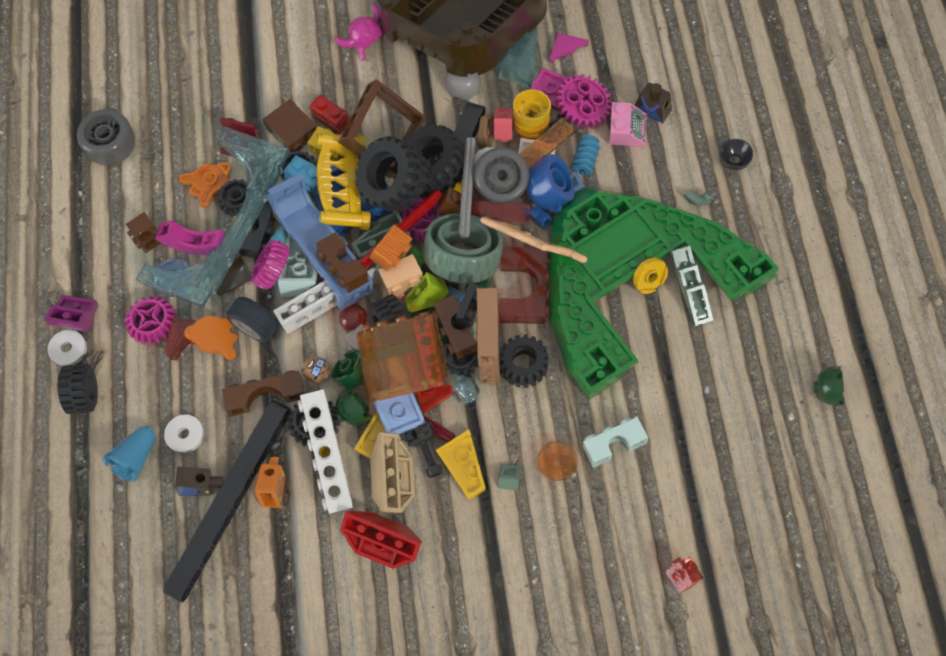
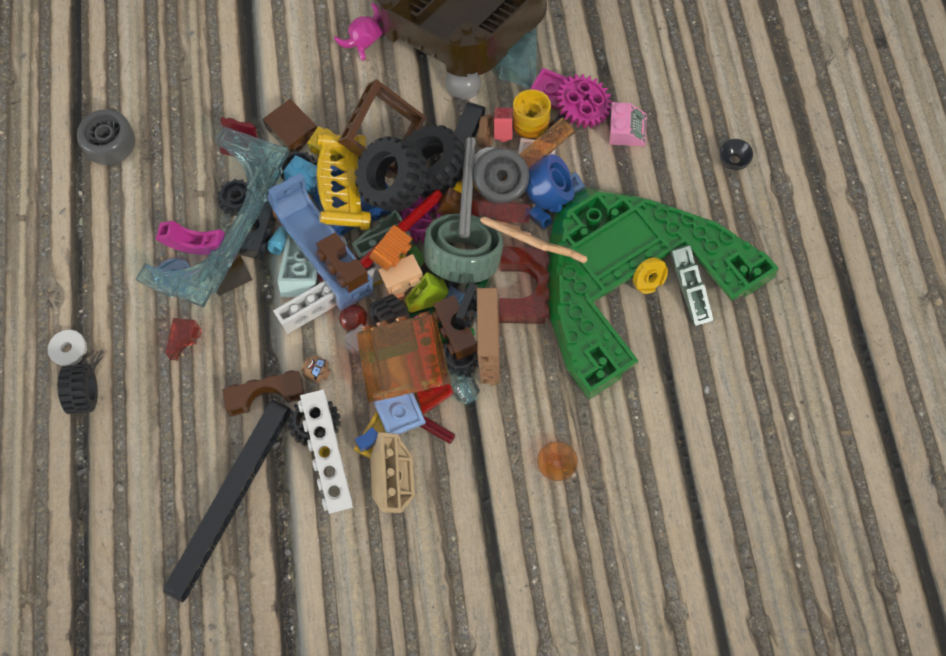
(72, 313): magenta brick -> none
(131, 454): dark azure cone -> none
(143, 232): reddish brown brick -> none
(150, 330): dark pink gear -> none
(176, 426): white tile -> none
(189, 480): dark brown torso -> none
(207, 181): orange tile -> none
(213, 336): orange tile -> none
(252, 319): black wheel -> none
(270, 264): dark pink gear -> none
(270, 484): orange torso -> none
(329, 114): red brick -> none
(349, 370): dark green cylinder -> none
(351, 408): dark green cylinder -> none
(367, 440): none -> blue piece
(380, 538): red wedge -> none
(433, 469): black bar -> none
(462, 463): yellow wing -> none
(509, 477): sand green slope -> none
(521, 346): black tyre -> none
(566, 45): dark pink tile -> none
(586, 155): dark azure piece -> none
(629, 433): light aqua arch -> none
(655, 102): dark brown torso -> none
(683, 574): clear red brick -> none
(699, 200): sand green arm -> none
(830, 386): dark green cylinder -> none

